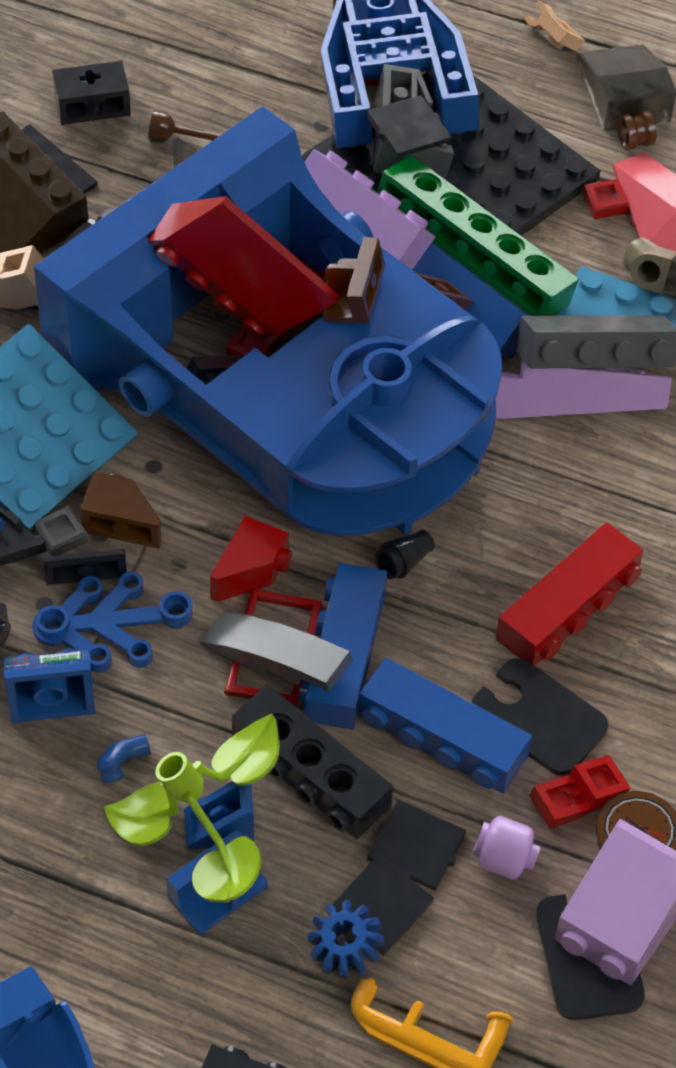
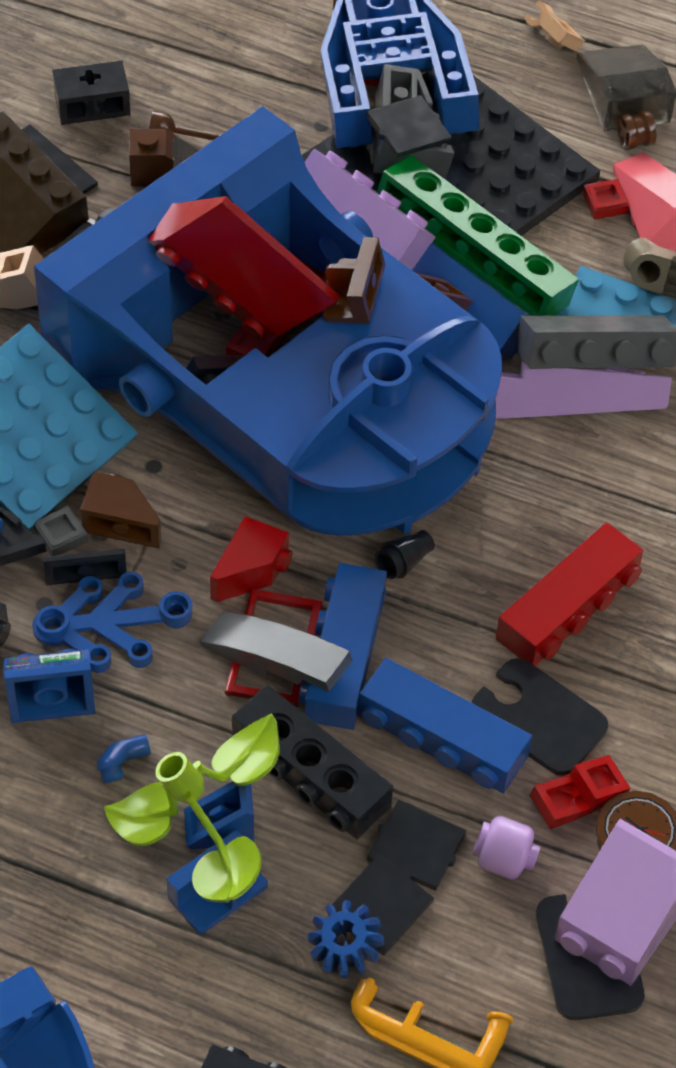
(150, 155): none -> reddish brown slope

